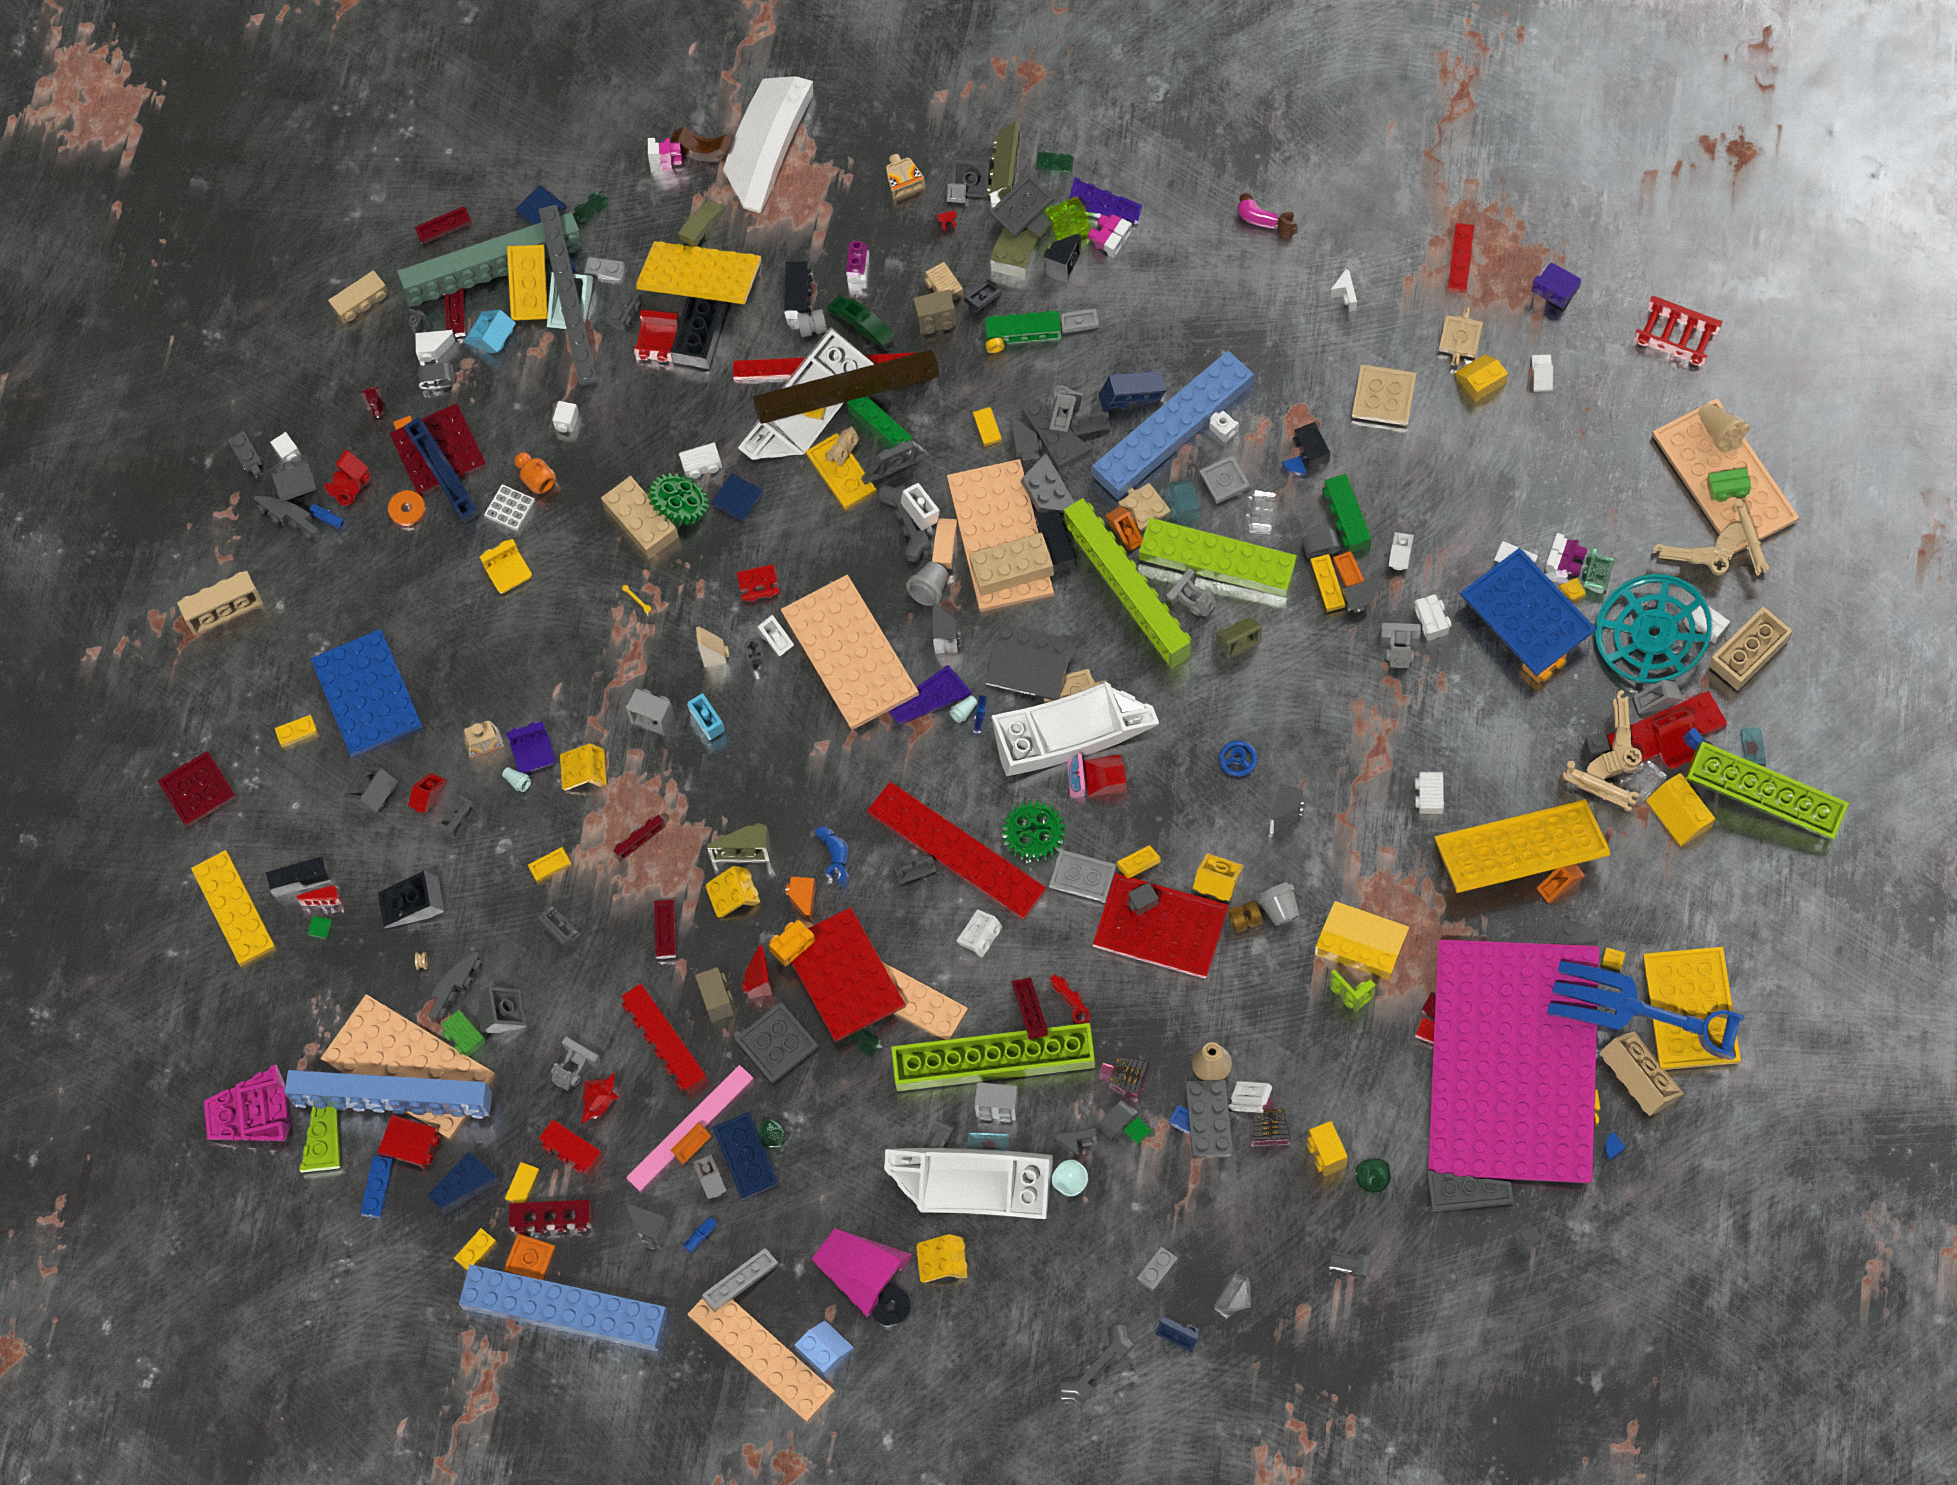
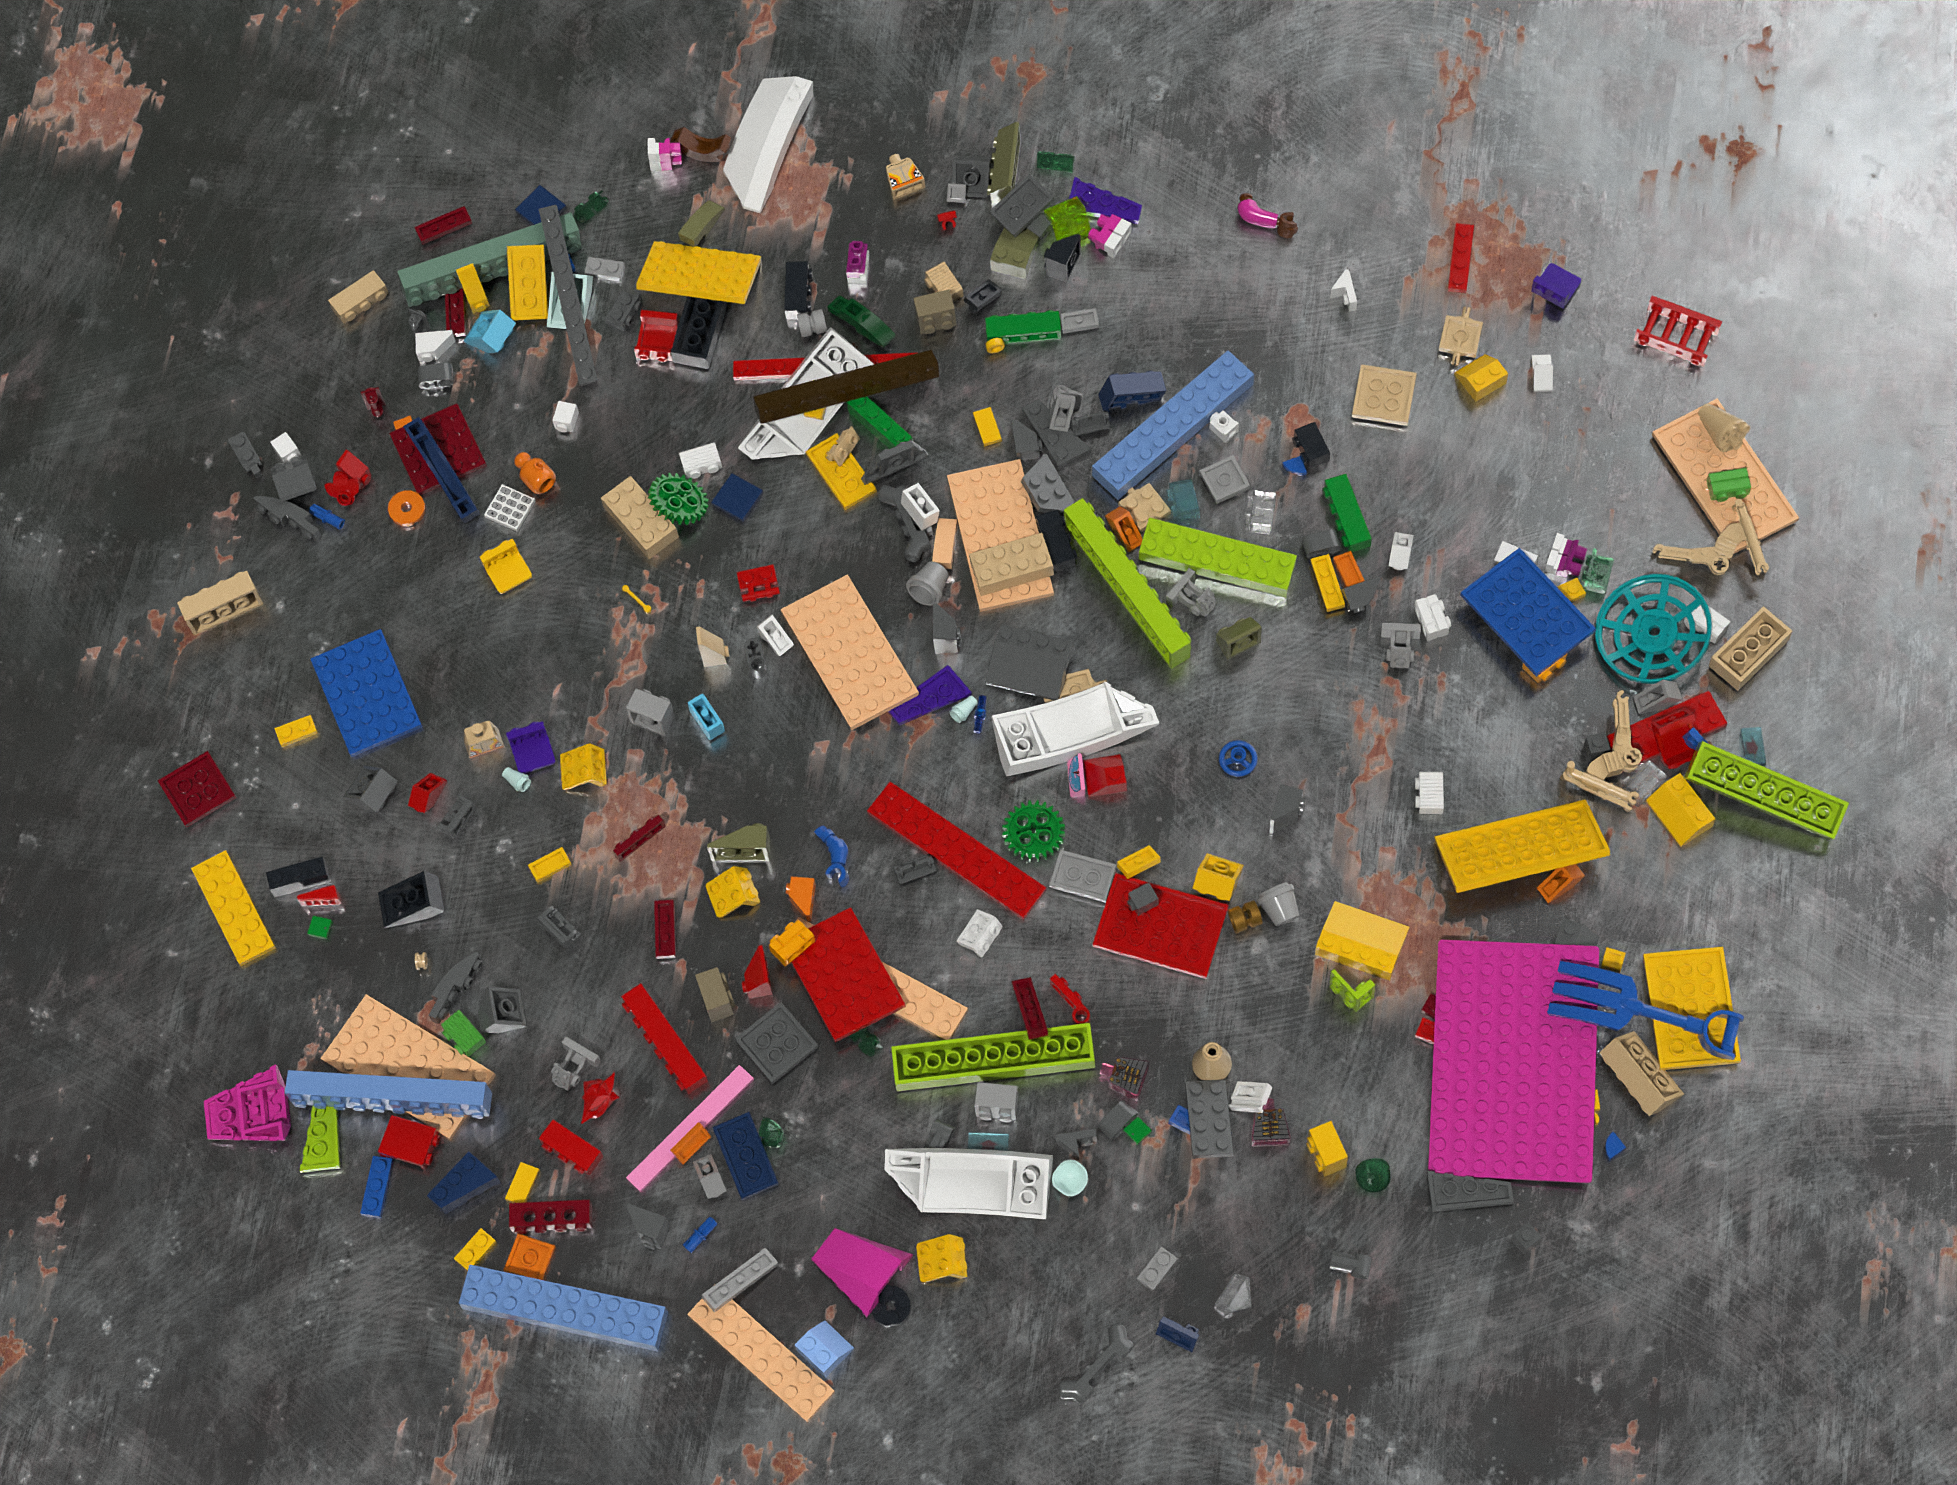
(473, 288): none -> yellow slope

